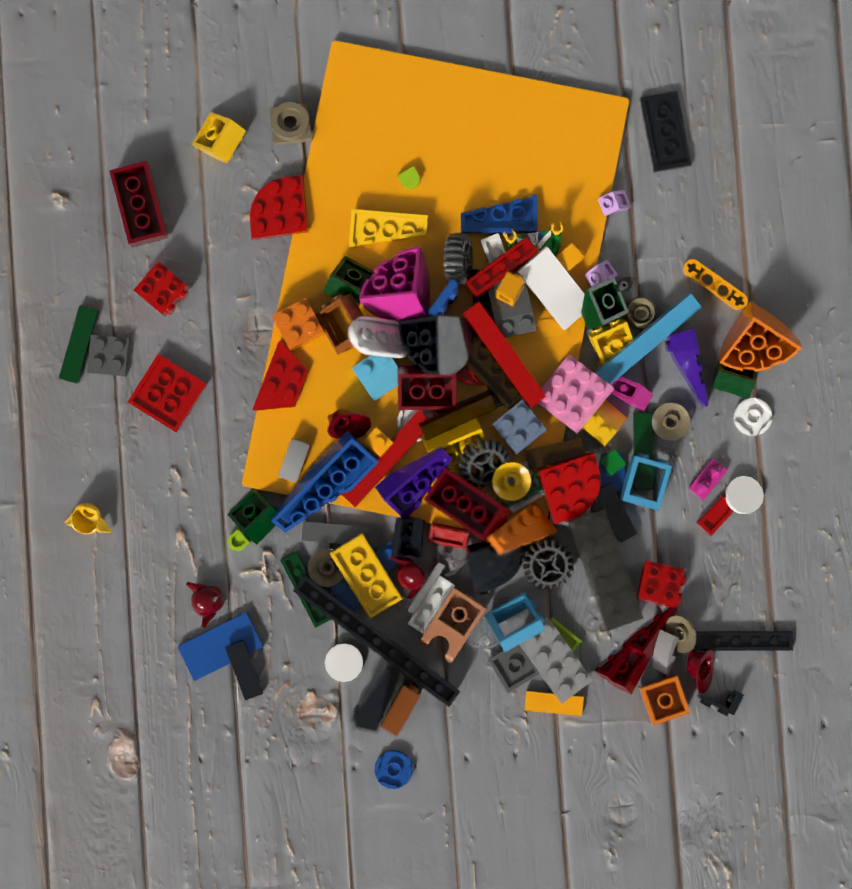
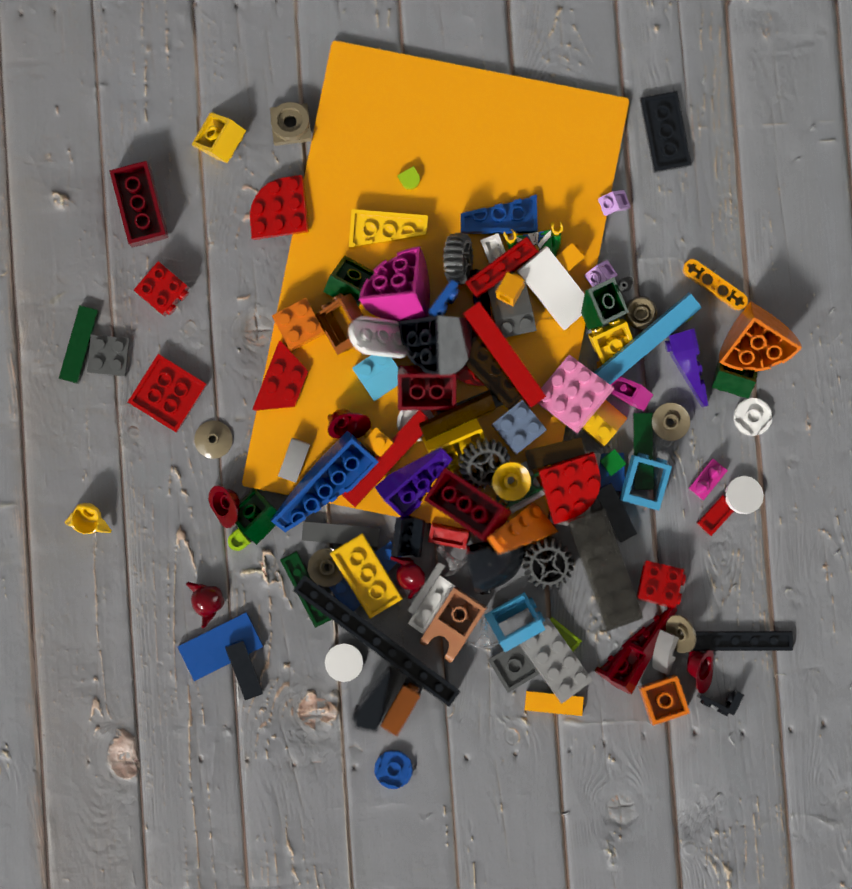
(220, 446): none -> dark tan dish
(224, 505): none -> dark red piece

